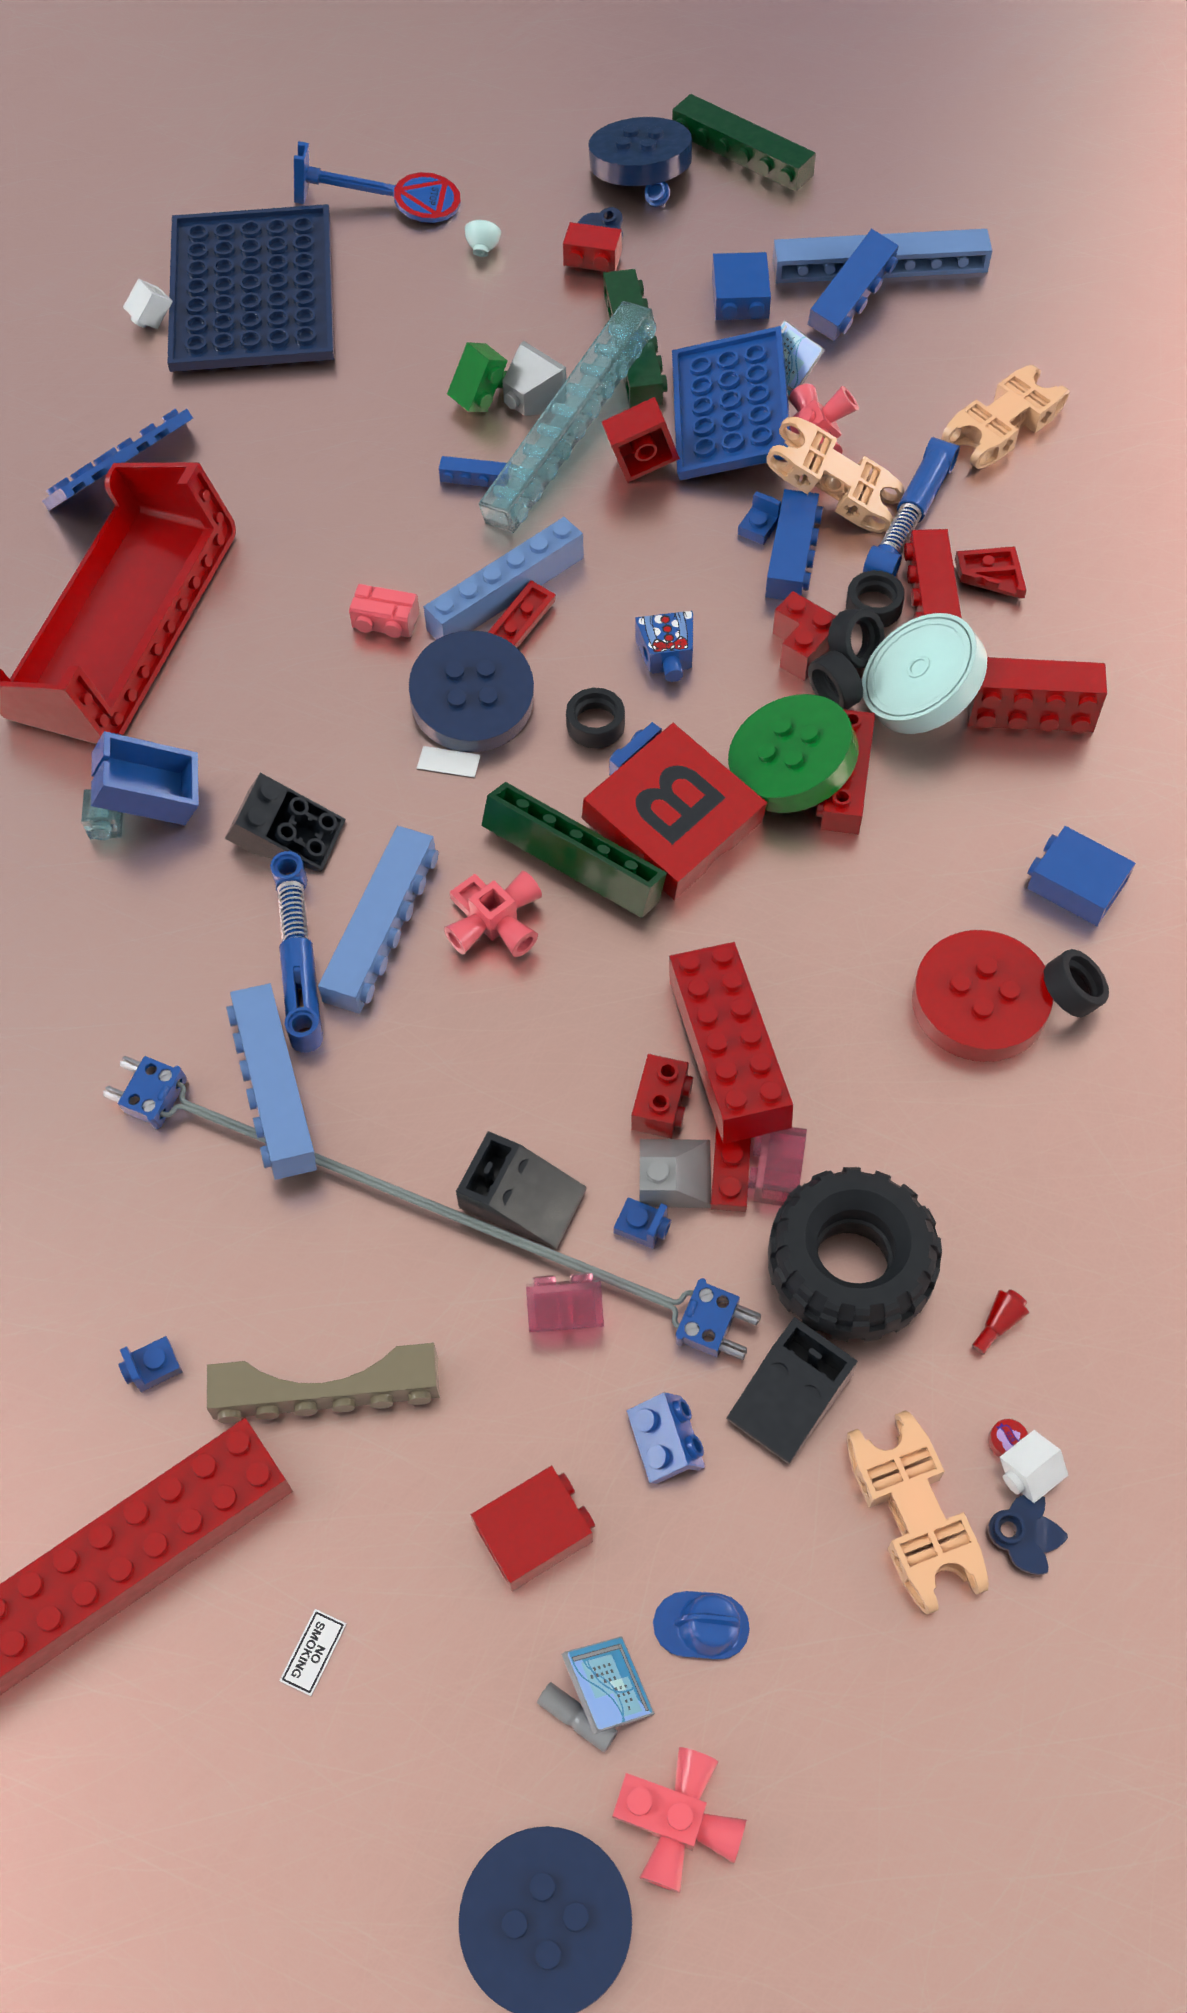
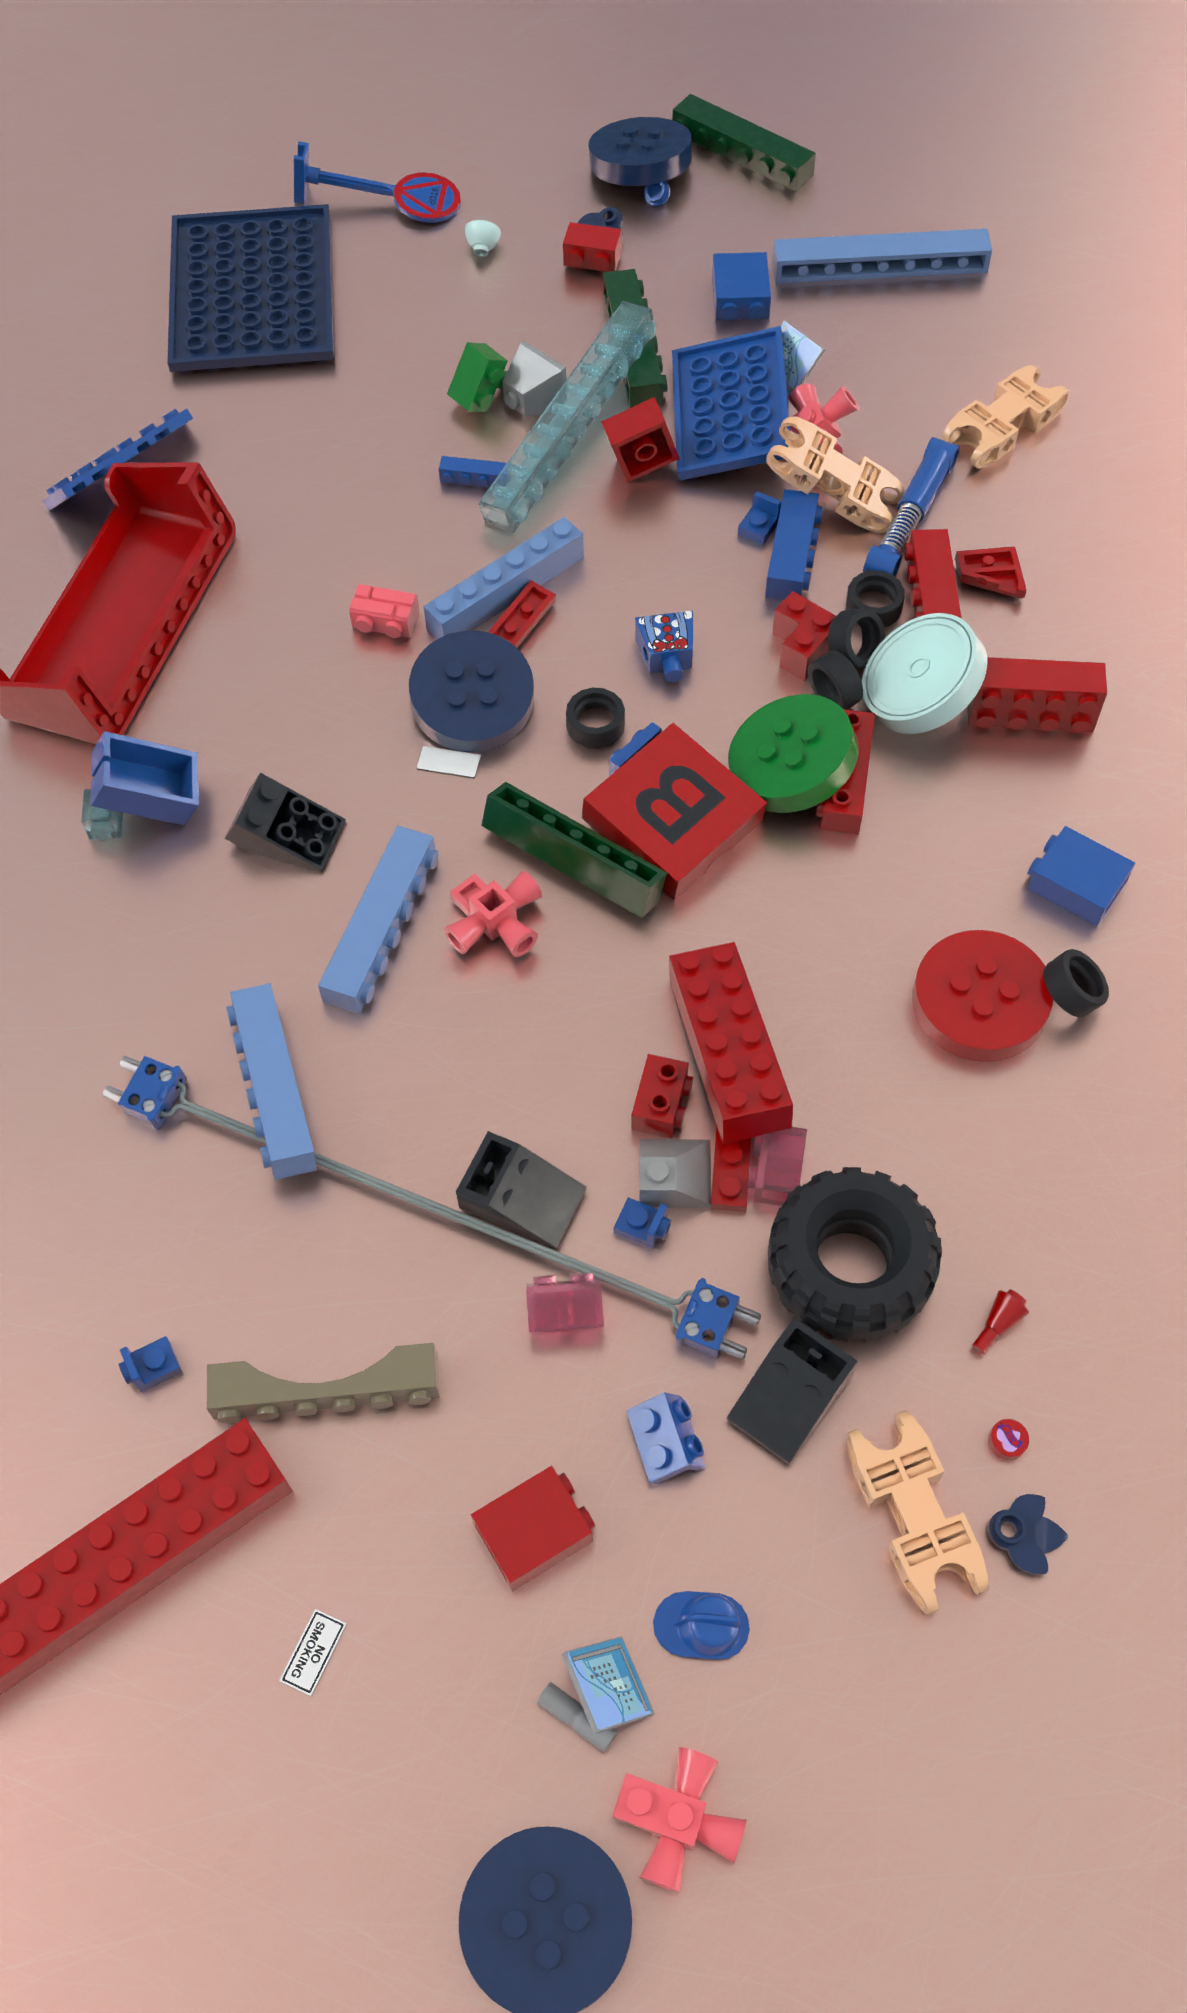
(147, 304): white brick -> none
(296, 954): blue piece -> none
(853, 284): blue brick -> none
(1033, 1466): white brick -> none

